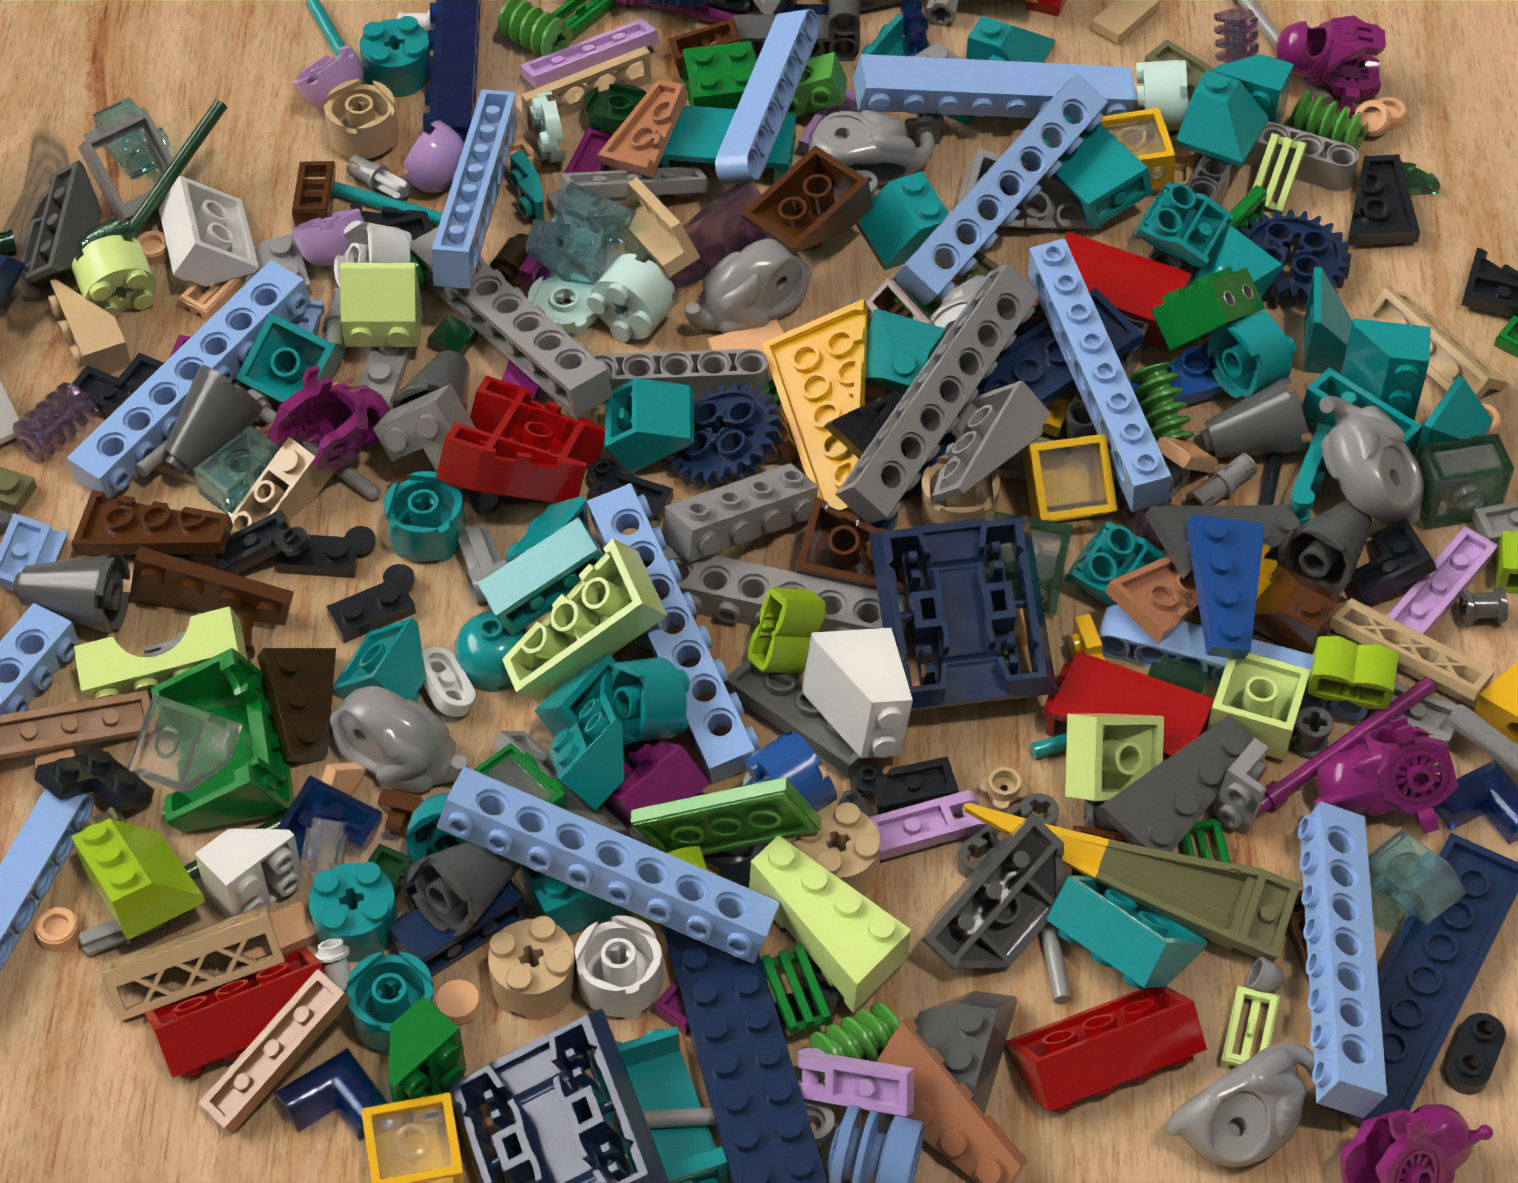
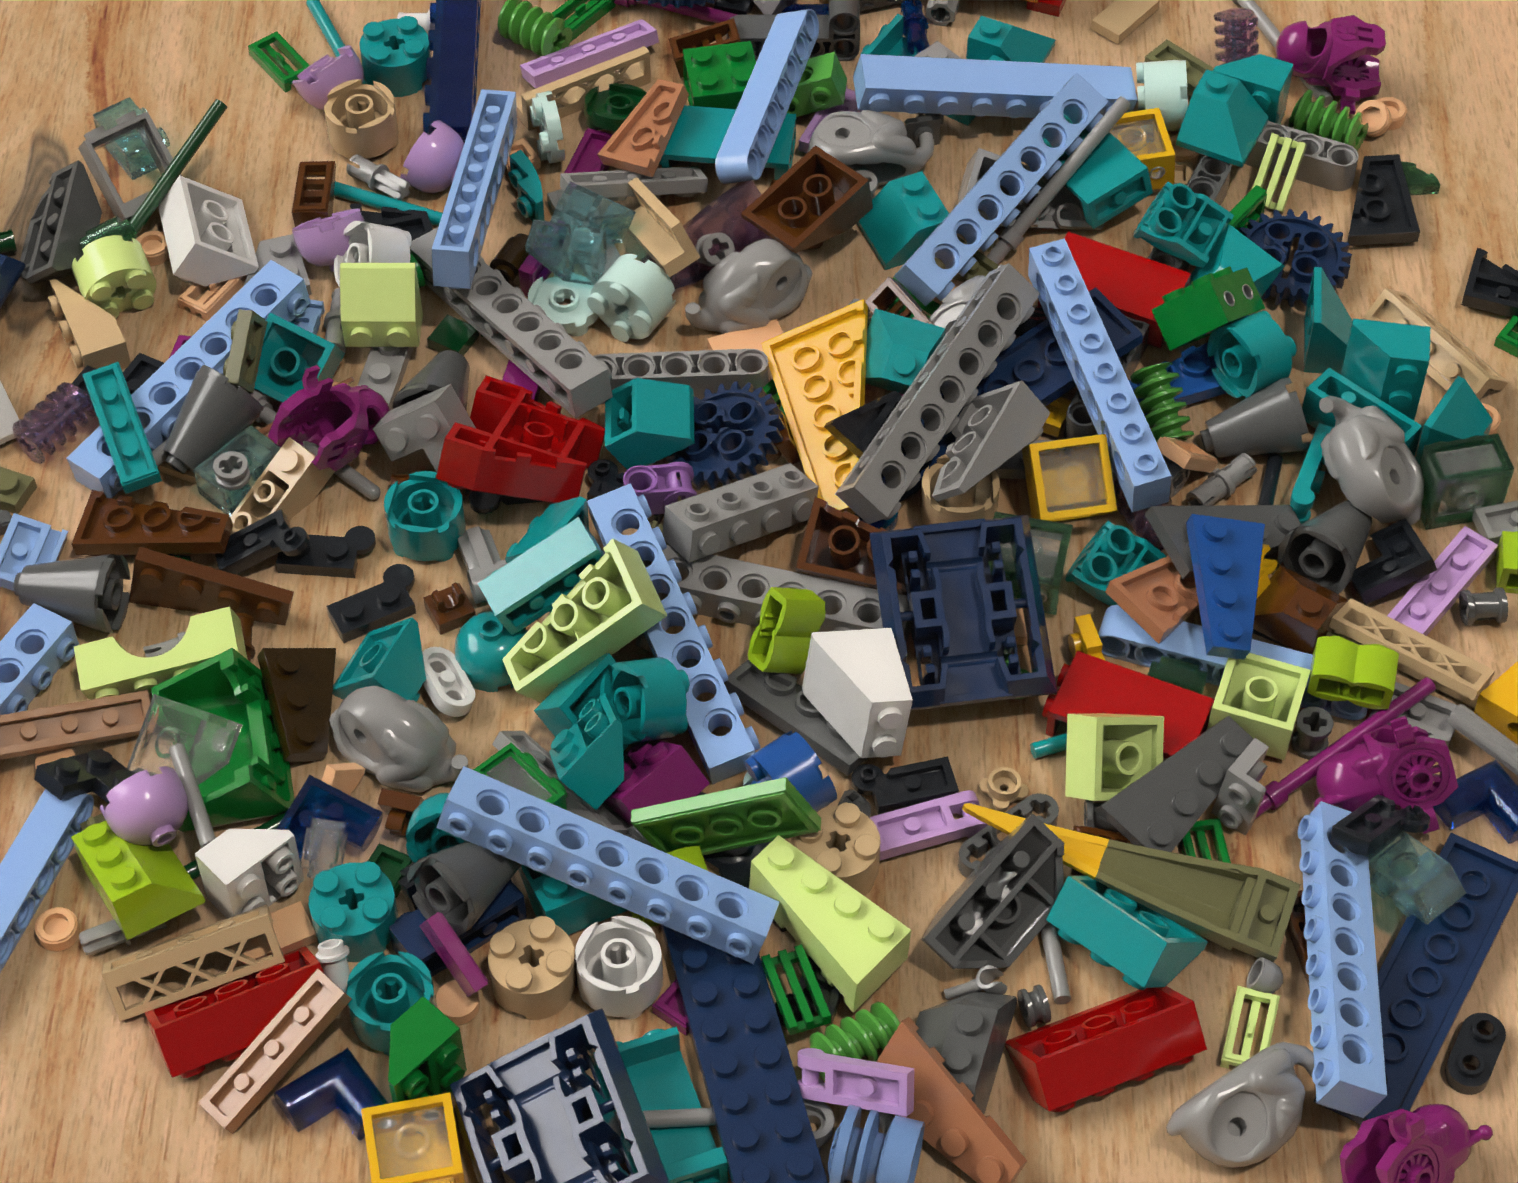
(122, 428): none -> teal tile
(147, 807): none -> lavender cylinder
(194, 798): none -> light grey bar
(225, 463): none -> light grey bush
(246, 350): none -> olive plate
(269, 67): none -> green tile
(449, 608): none -> reddish brown tile
(453, 954): none -> magenta tile
(660, 483): none -> medium lavender piece
(706, 242): none -> light grey bush
(982, 982): none -> light grey hand
(1013, 235): none -> light grey bar
(1034, 1006): none -> dark grey bush
(1376, 824): none -> black hinge

